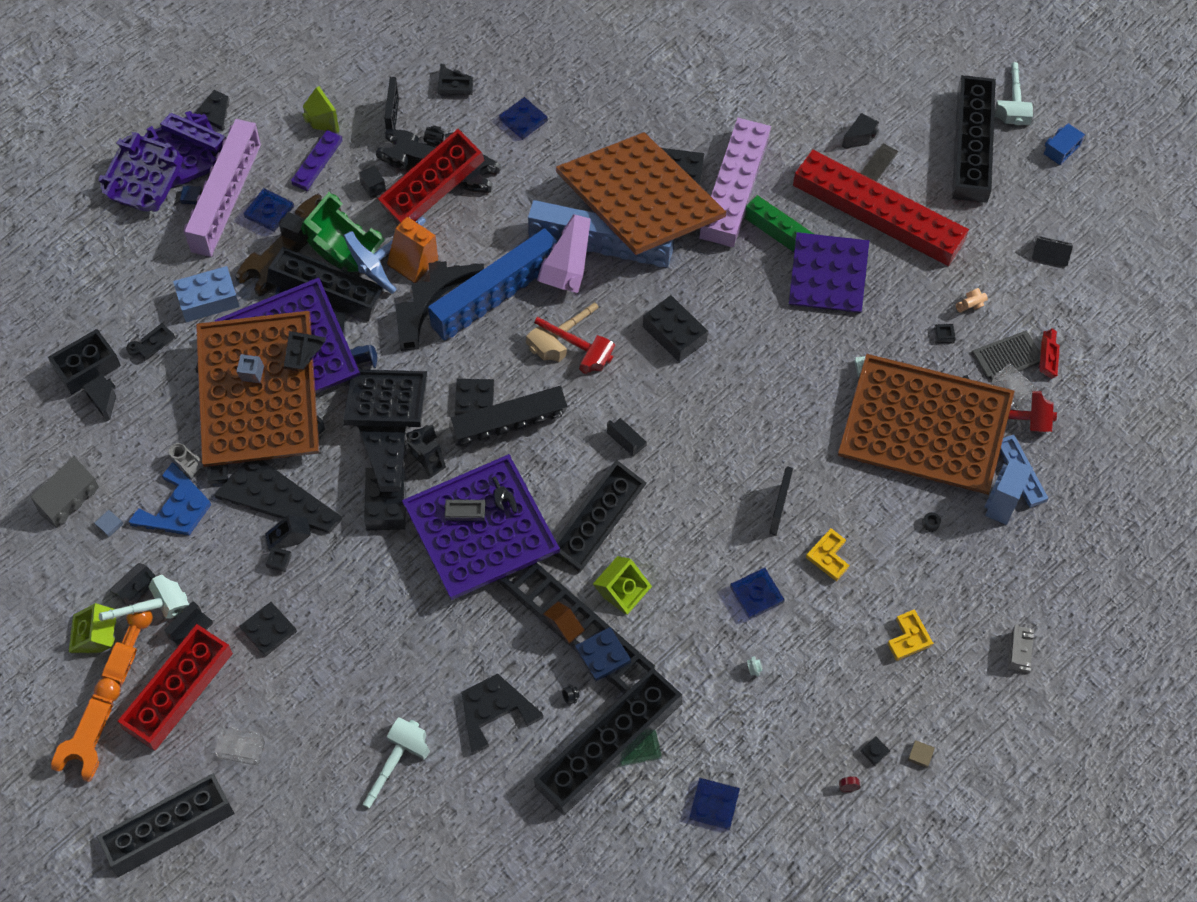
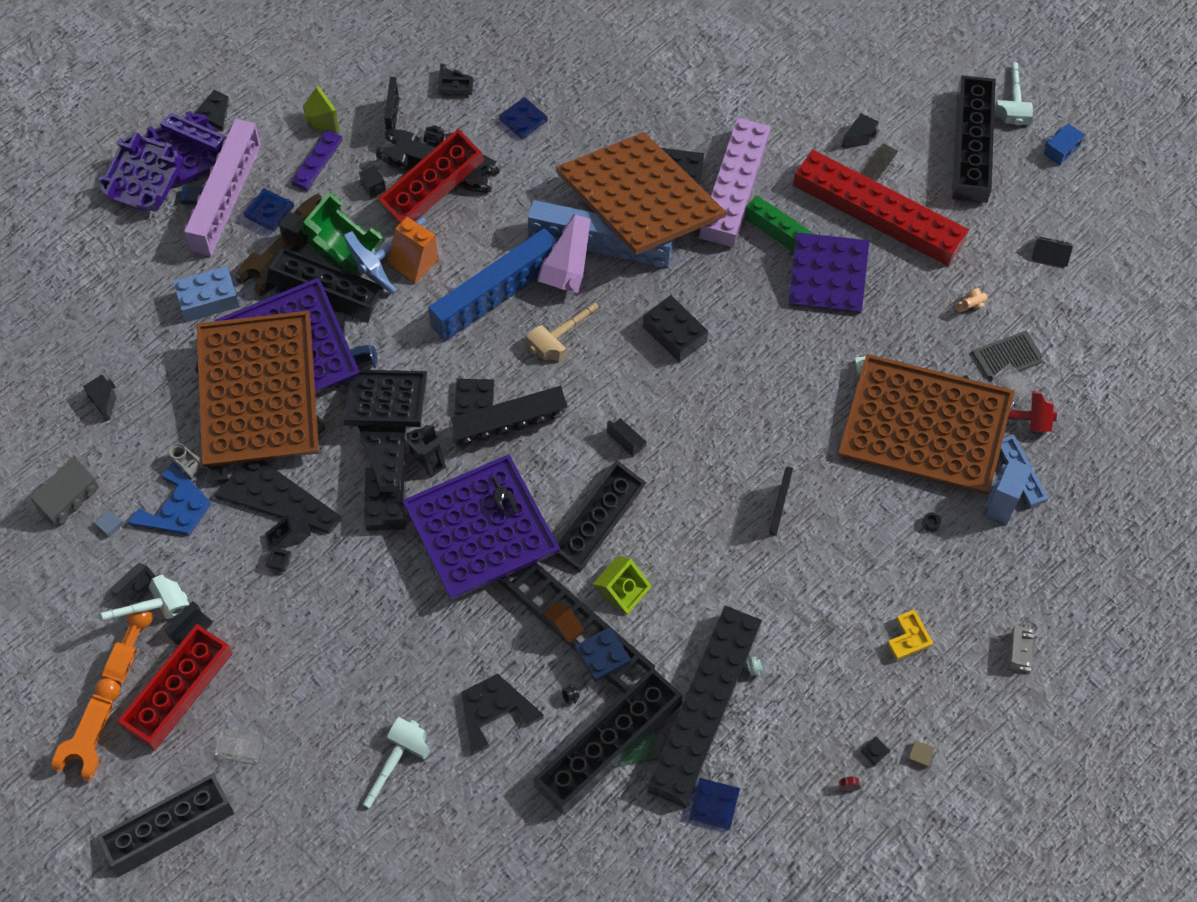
(84, 361): black brick -> none
(90, 633): lime slope -> none
(151, 342): black hinge -> none
(250, 368): sand blue panel -> none
(268, 629): black plate -> none
(301, 350): black wing -> none
(442, 281): black arch -> none
(465, 510): dark grey tile -> none
(597, 353): red piece -> none
(704, 707): none -> black brick
(757, 593): clear blue plate -> none
(825, 557): yellow plate -> none
(944, 333): black tile -> none
(1049, 354): red hinge -> none

